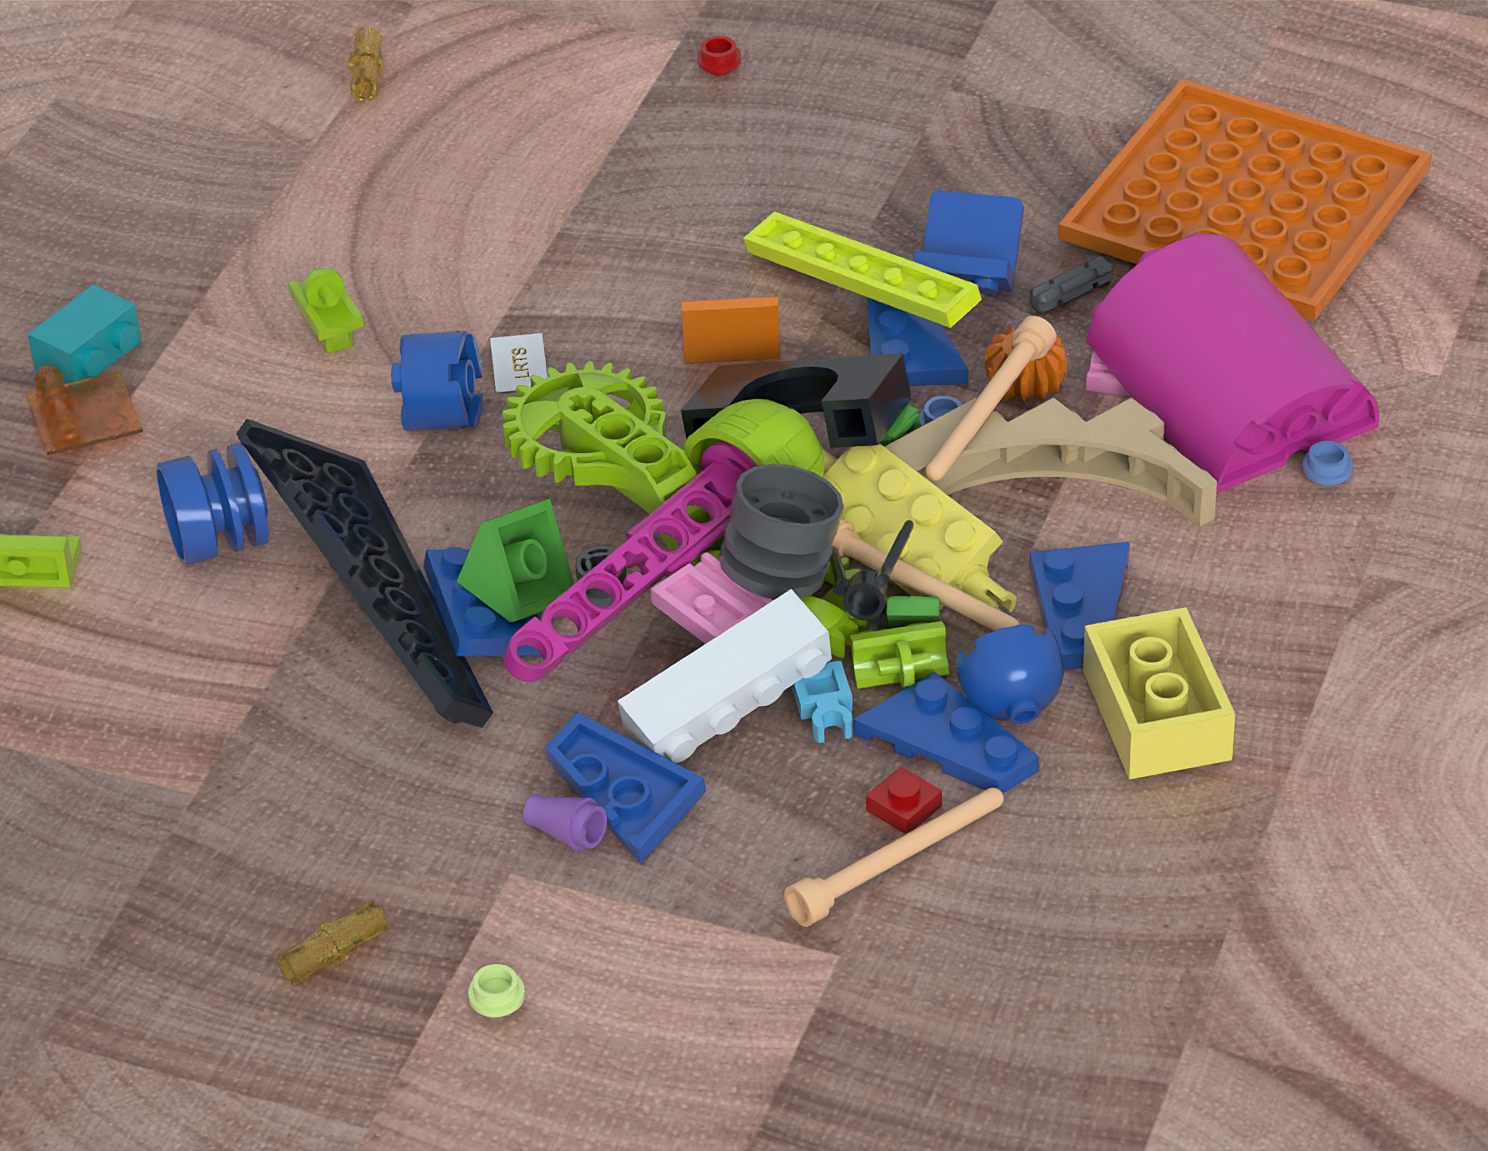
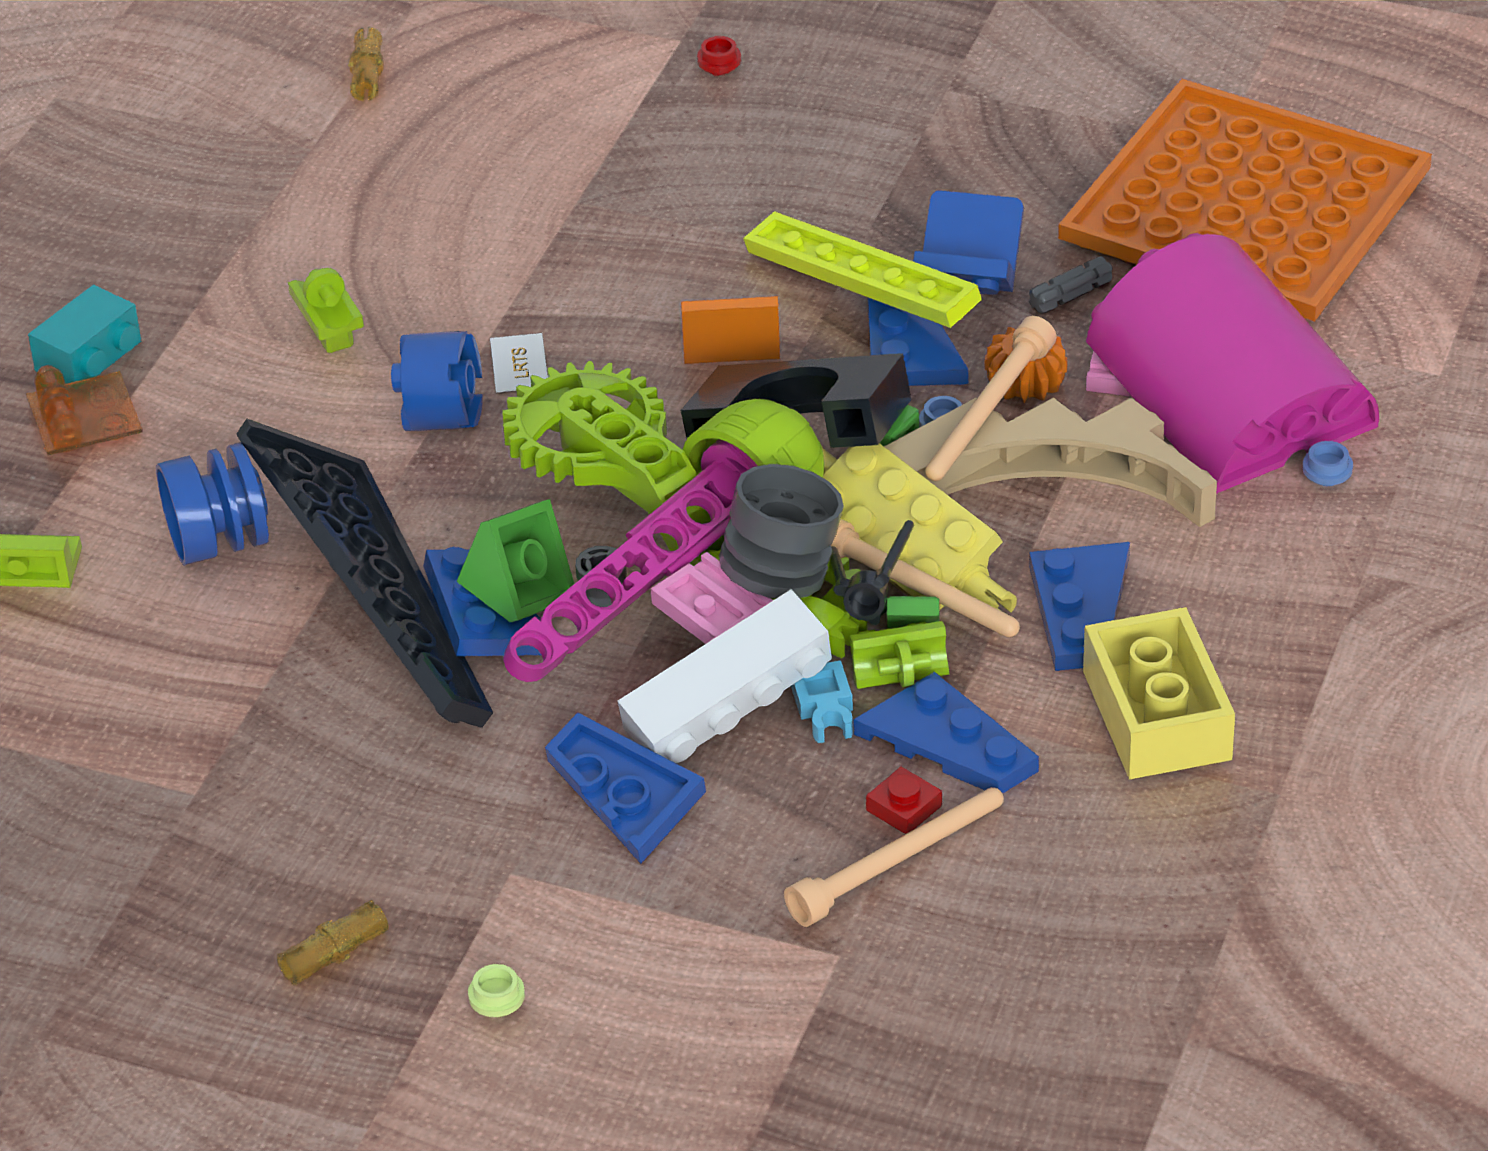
(570, 820): medium lavender cone -> none
(1012, 673): blue cylinder -> none

